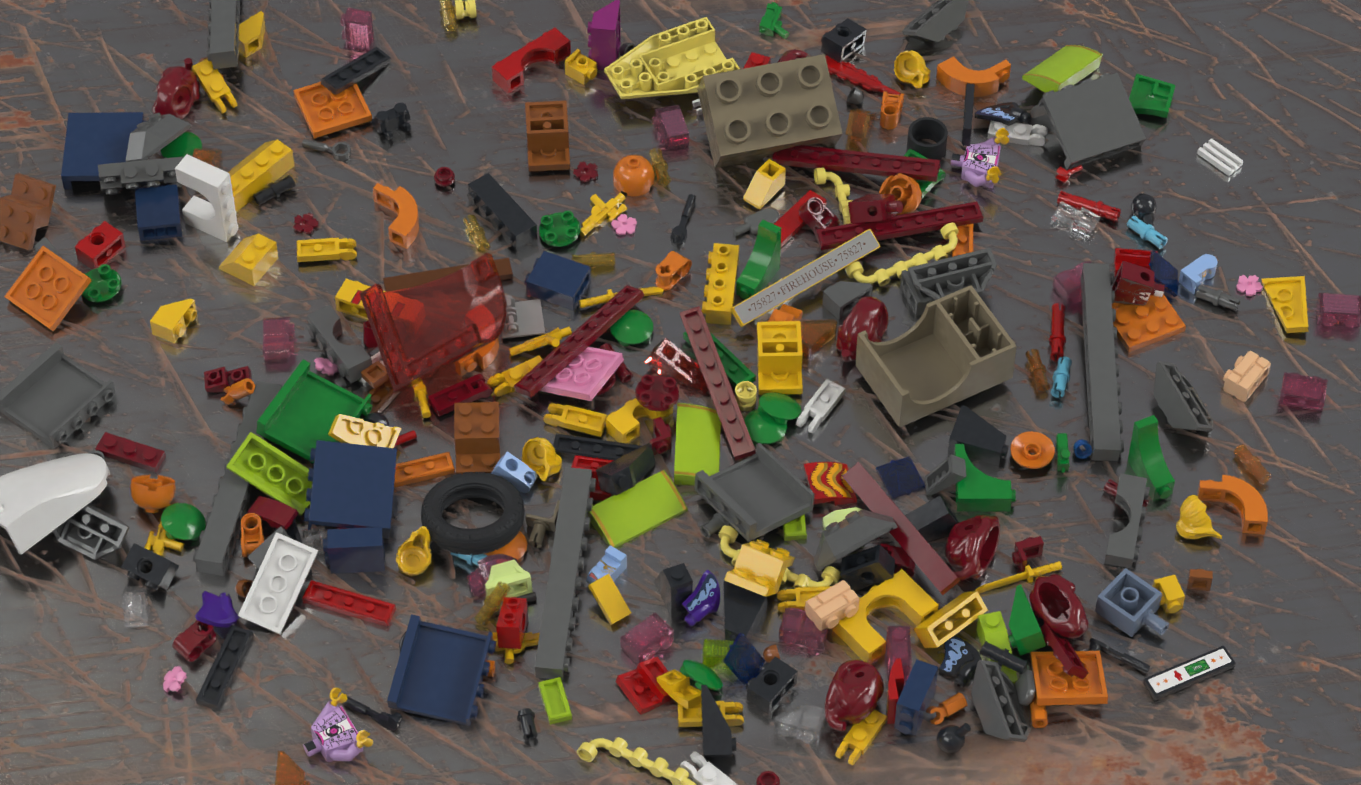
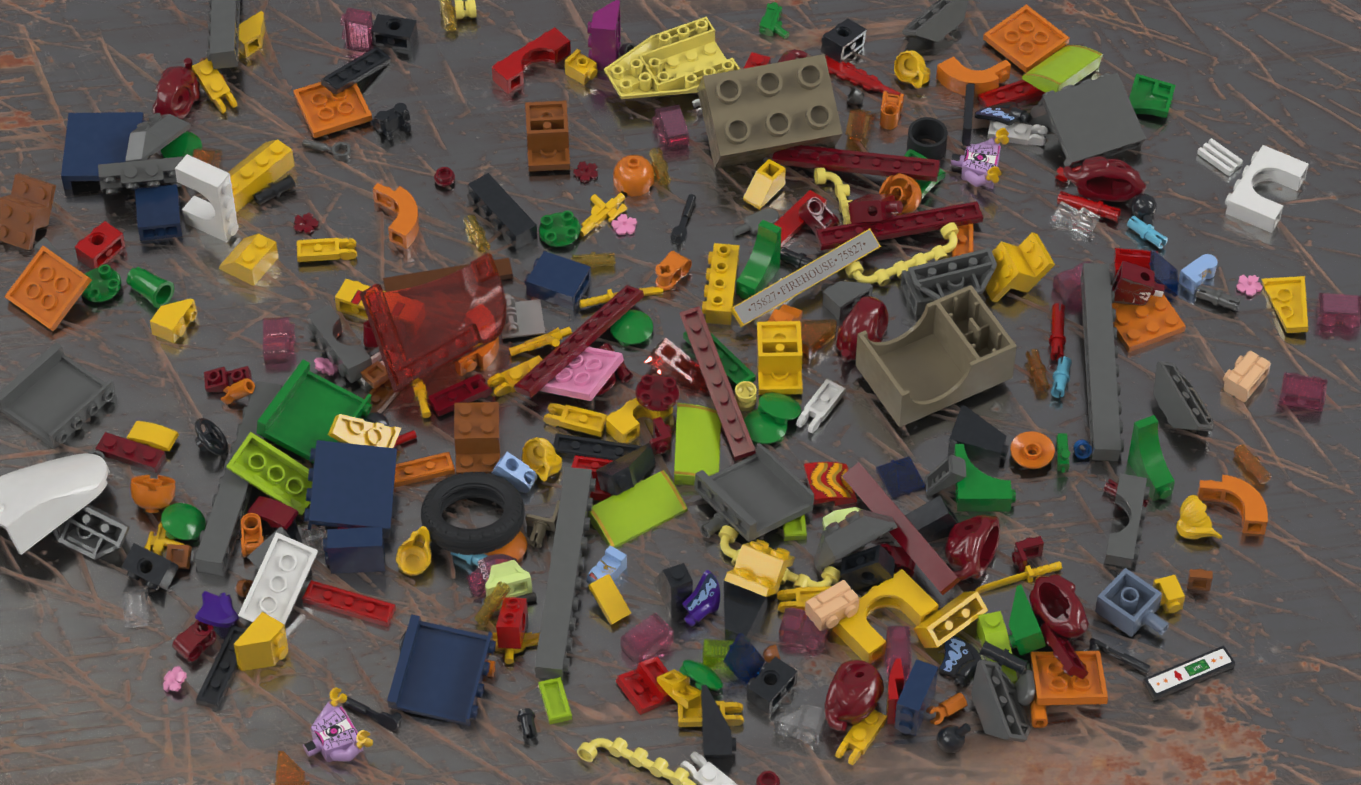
(153, 288): none -> green plant
(153, 435): none -> yellow slope
(179, 555): none -> dark orange plate
(207, 439): none -> black piece
(261, 644): none -> yellow slope
(394, 32): none -> black brick
(794, 258): none -> black pin
(1013, 92): none -> red tile
(1018, 266): none -> yellow bracket
(1026, 38): none -> orange plate
(1106, 180): none -> dark red piece
(1265, 166): none -> white arch

